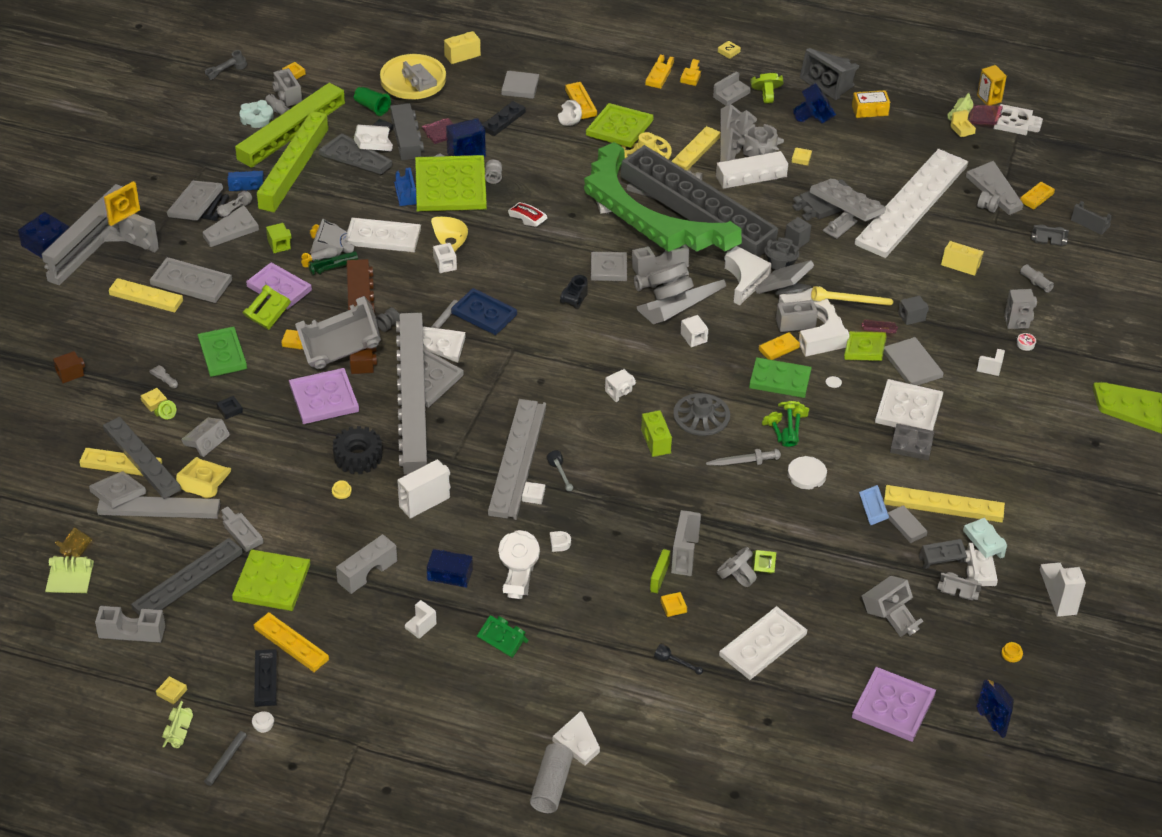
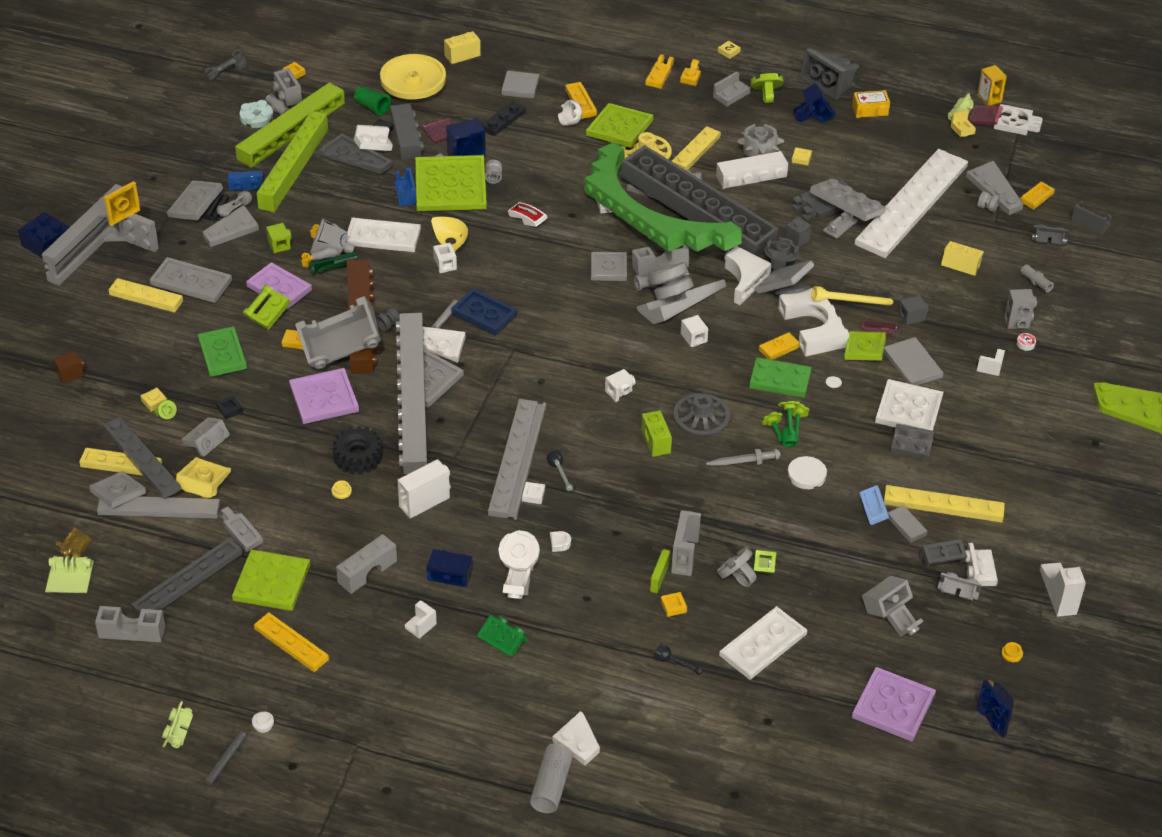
(160, 373): light grey piece -> none
(171, 690): light yellow tile -> none
(265, 678): black plate -> none
(418, 76): light grey bracket -> none
(575, 291): black piece -> none
(732, 125): light grey wedge -> none
(796, 315): light grey brick -> none
(985, 538): light aqua bracket -> none

